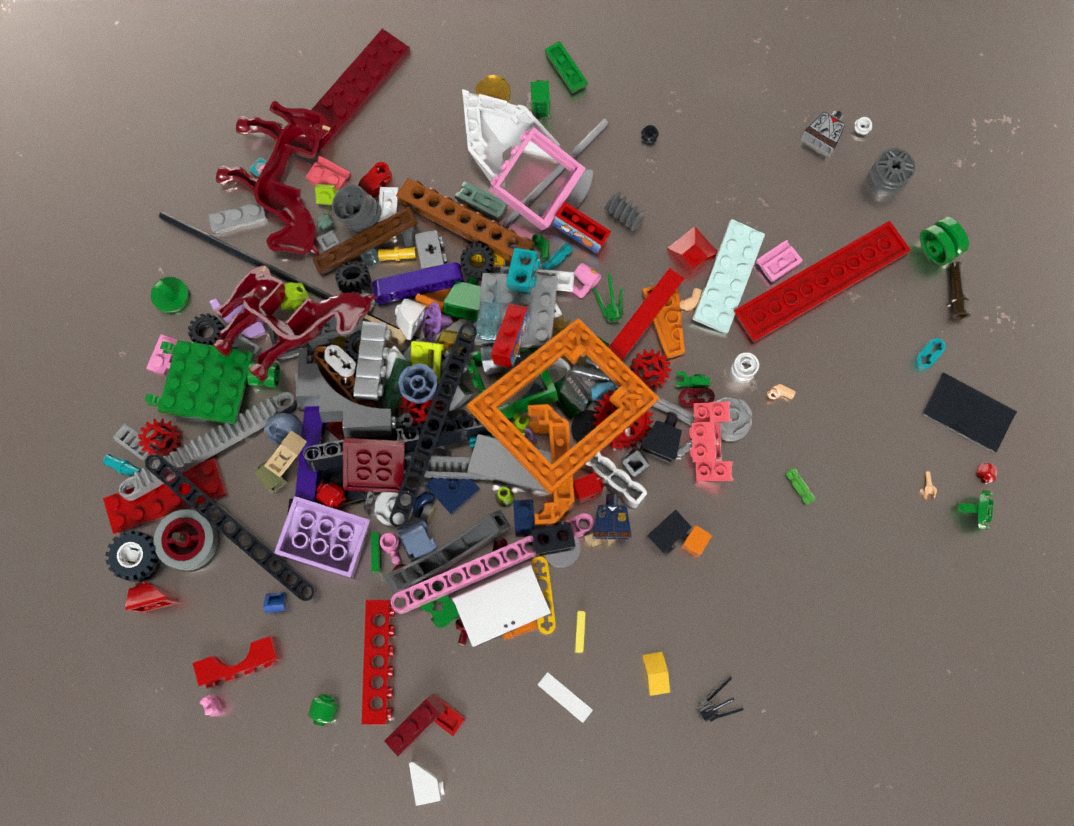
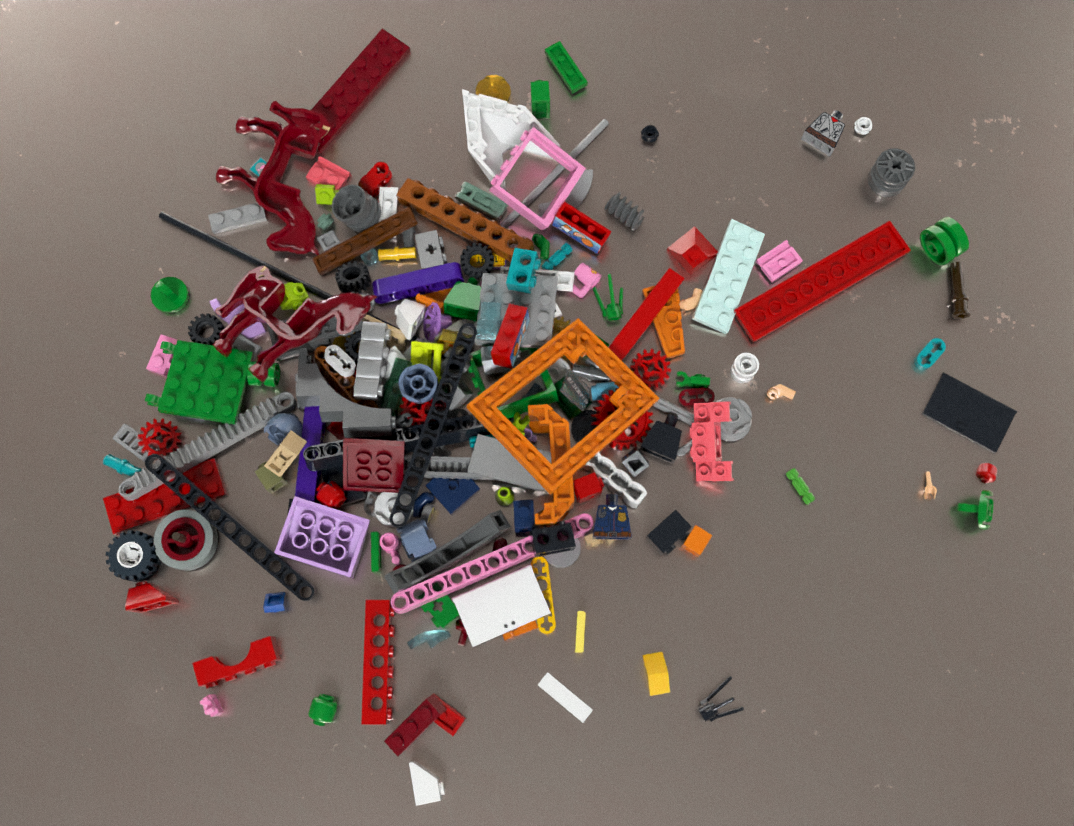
(431, 637): none -> clear light blue slope

